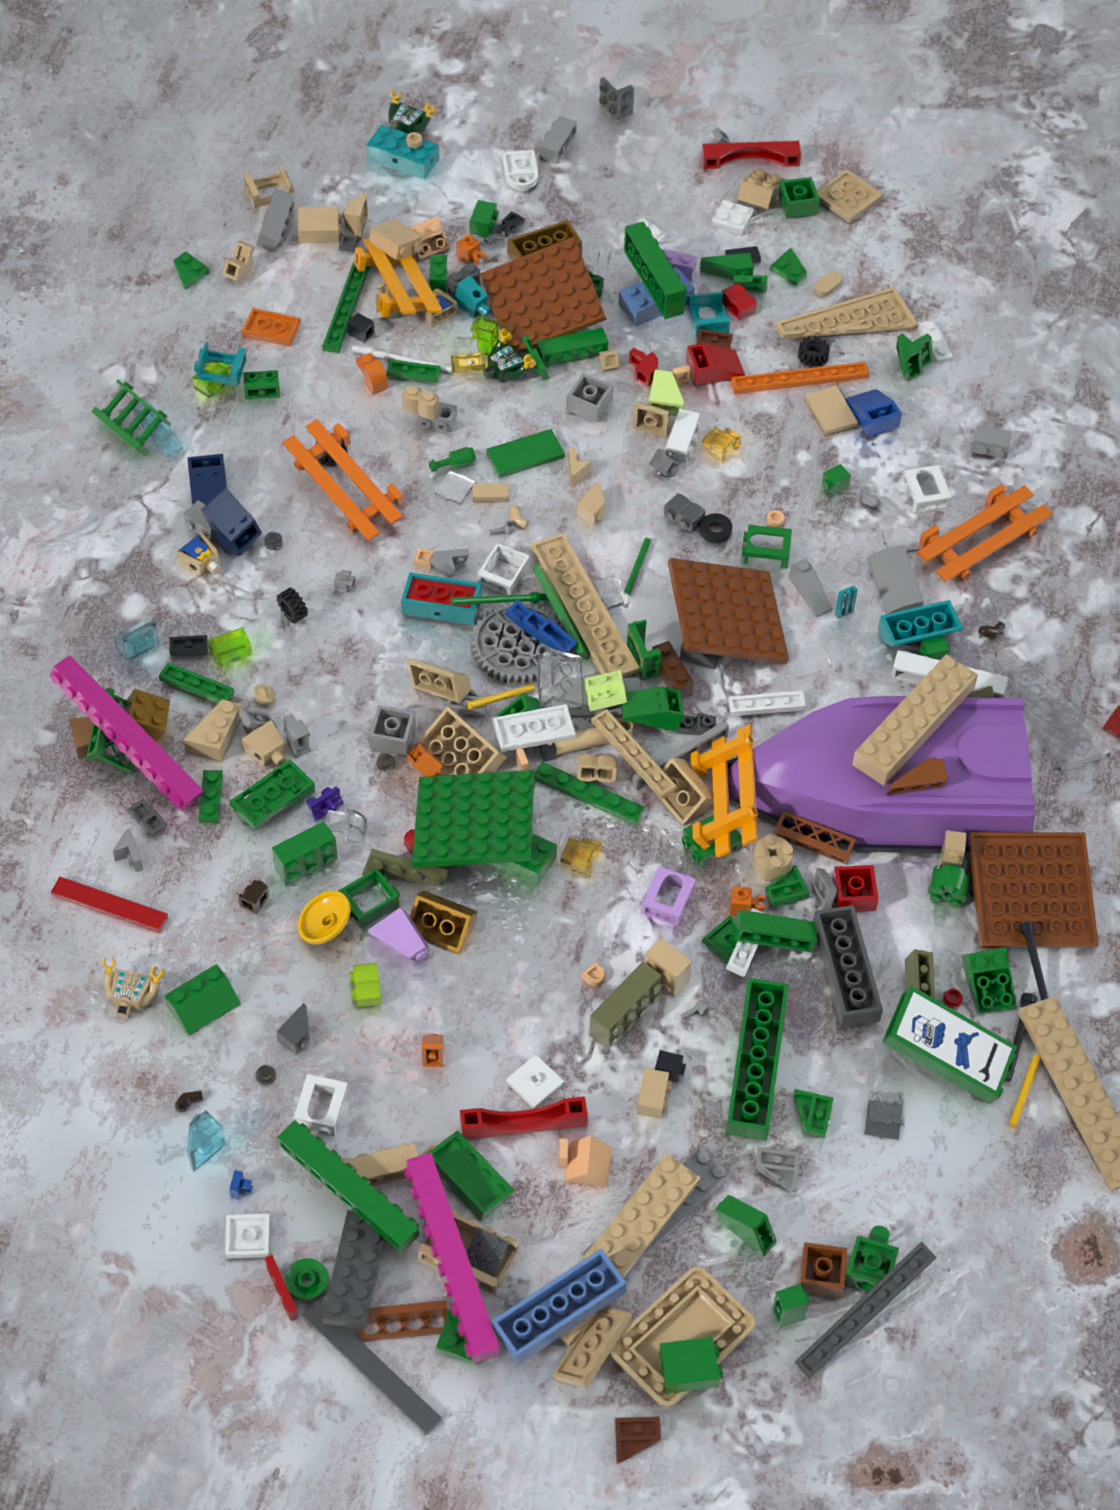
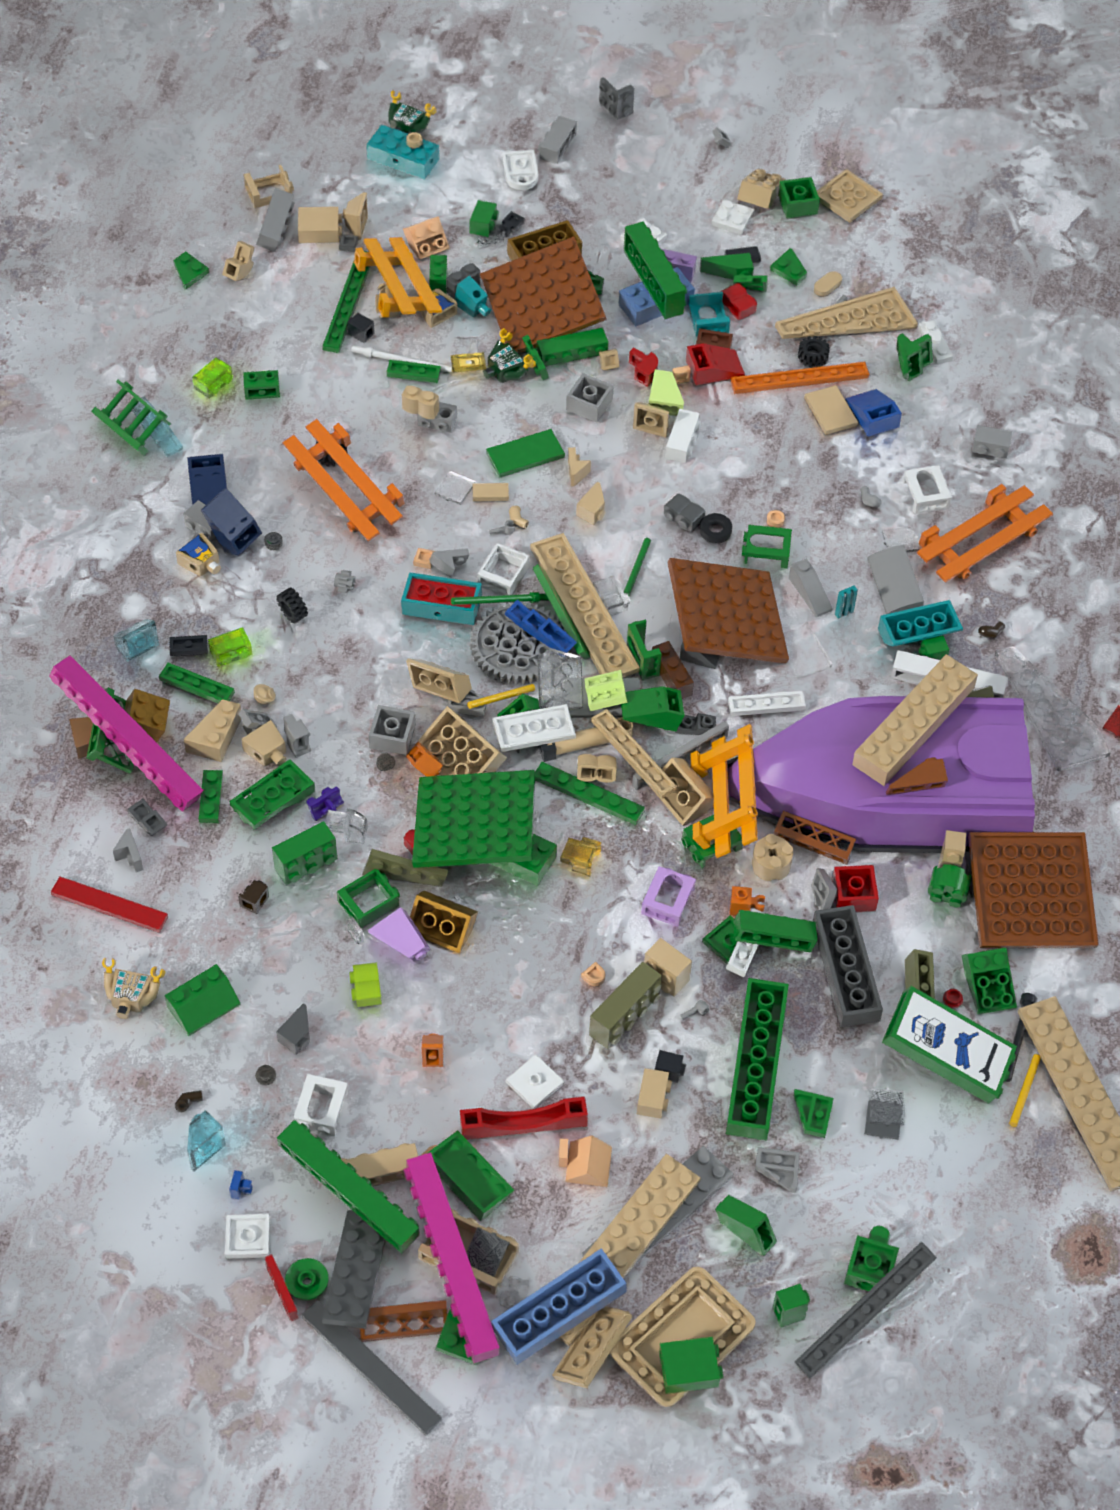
(237, 361): teal panel -> none
(271, 327): orange tile -> none
(324, 917): yellow dish -> none
(374, 373): orange brick -> none
(395, 239): tan brick -> none
(456, 458): green piece -> none
(469, 250): orange brick -> none
(486, 333): clear neon green brick -> none
(522, 760): light nougat tile -> none
(635, 1435): copper wing -> none
(665, 463): dark grey brick -> none
(721, 442): clear yellow piece -> none
(780, 152): red arch -> none
(787, 888): green wing -> none
(823, 1269): dark orange brick -> none
(836, 479): green brick -> none
(1027, 930): black piece -> none

